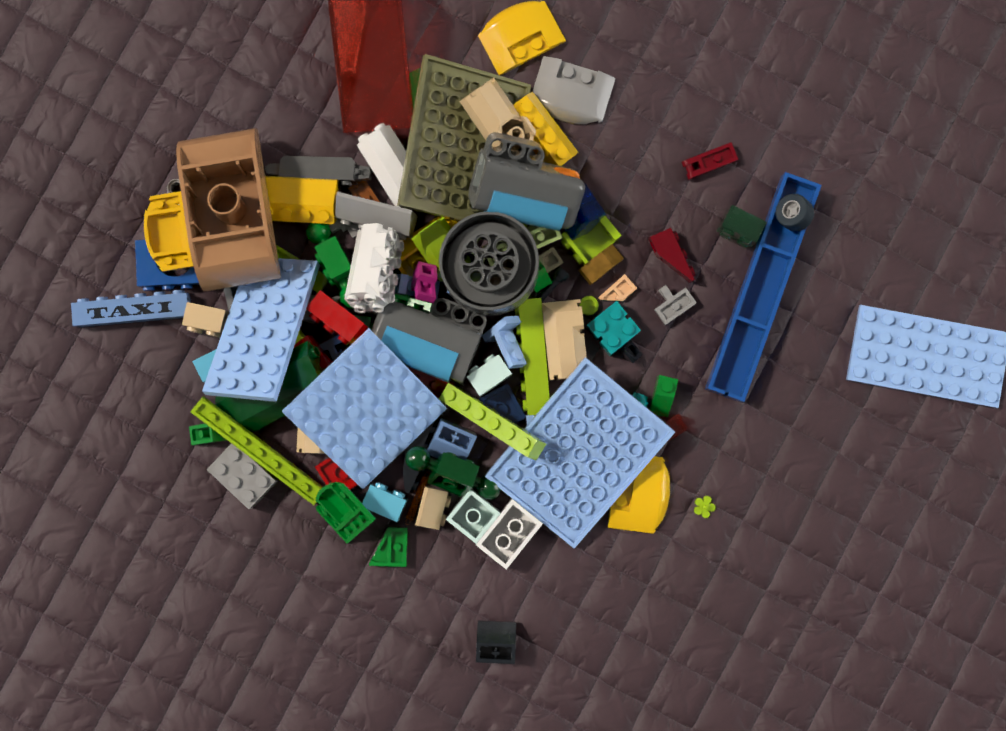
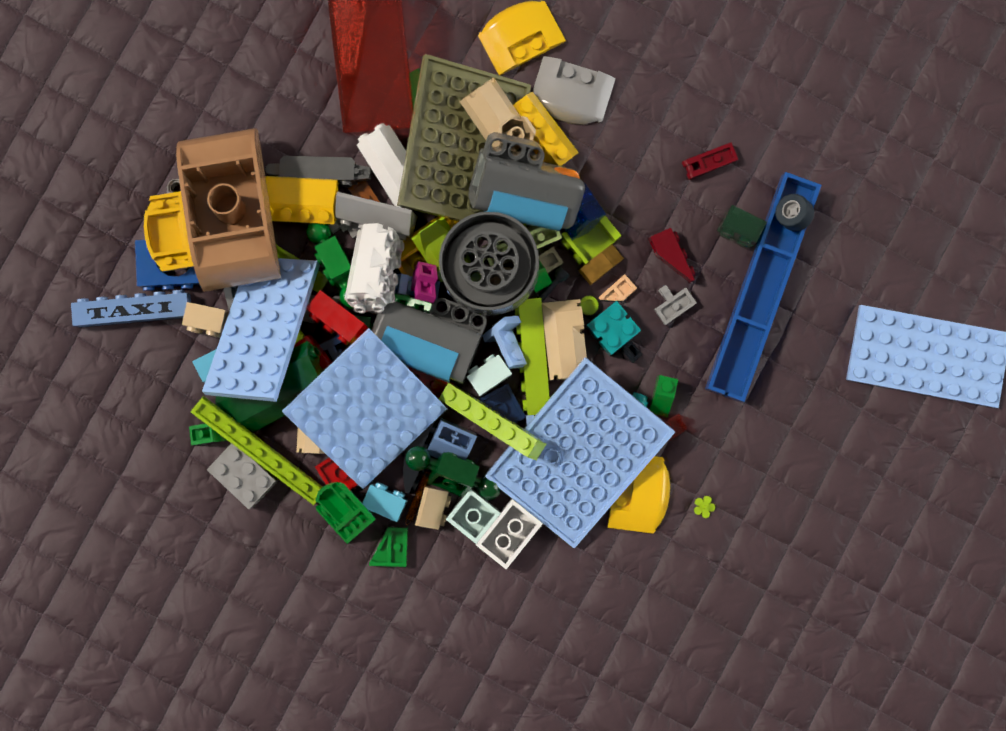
(496, 642): black slope -> none

